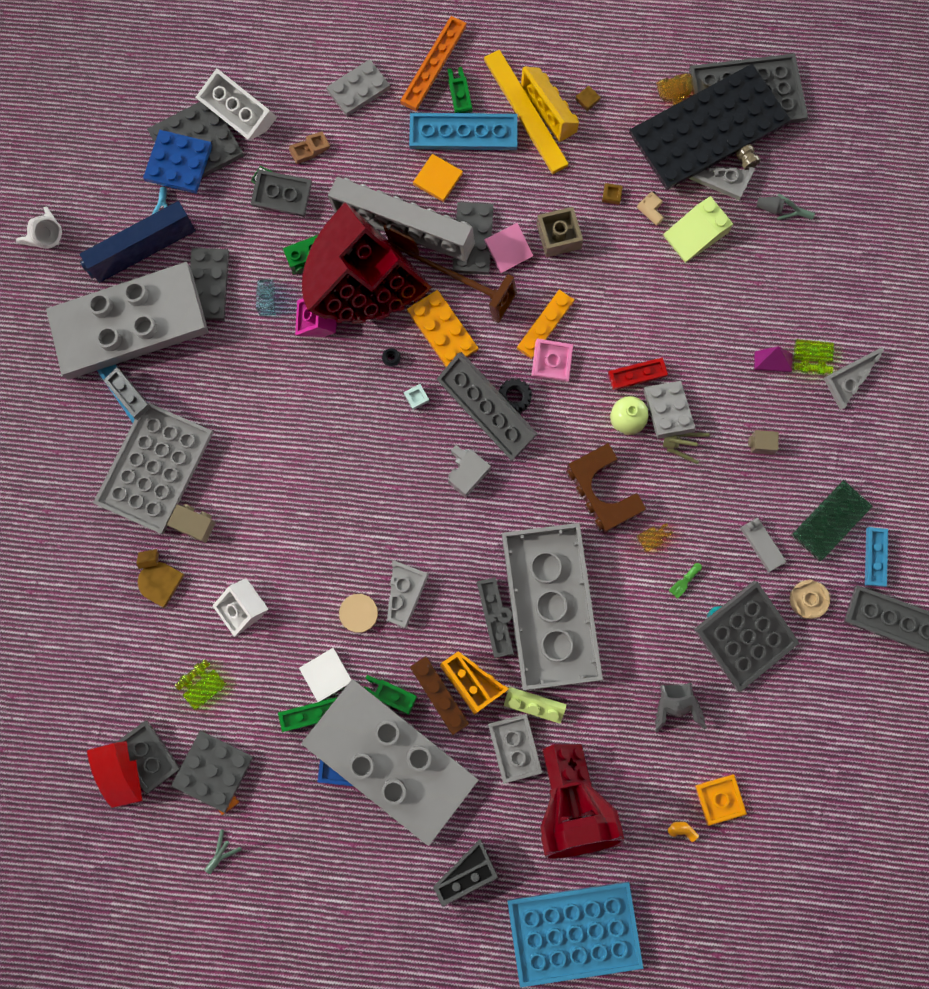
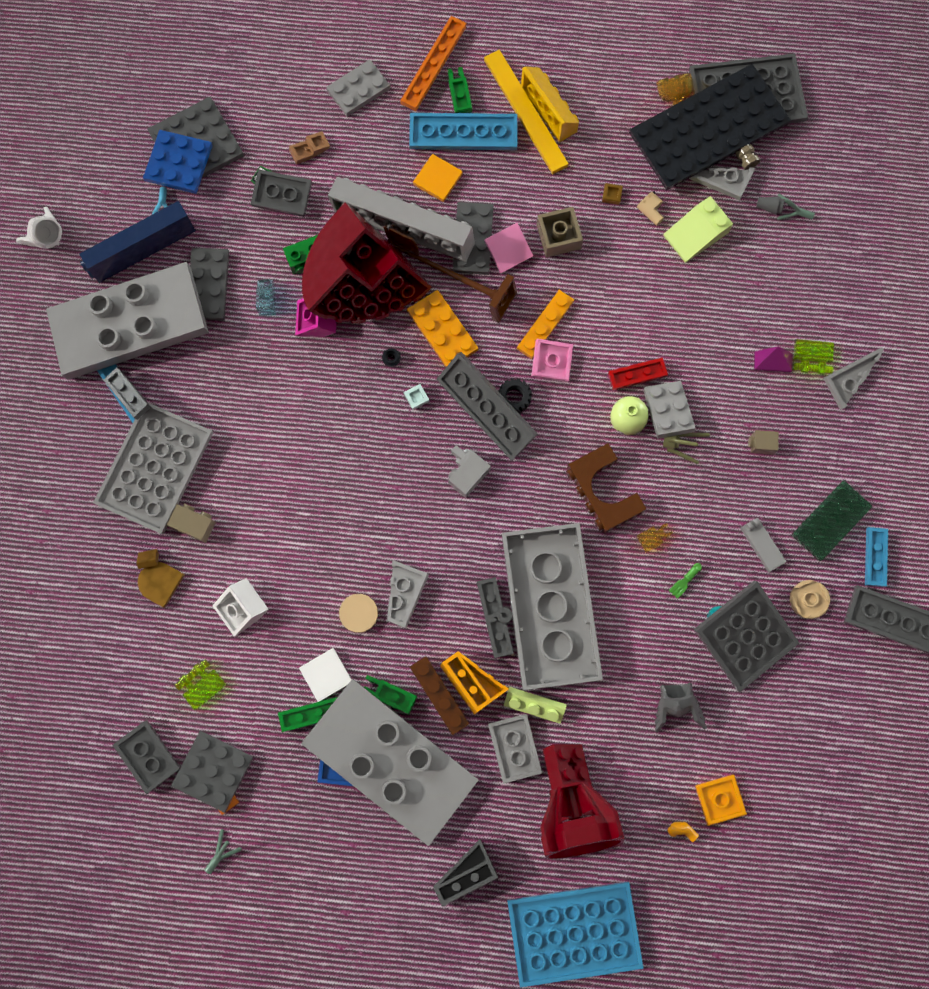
(115, 774): red slope -> none
(235, 106): white slope -> none
(587, 98): pearl gold tile -> none

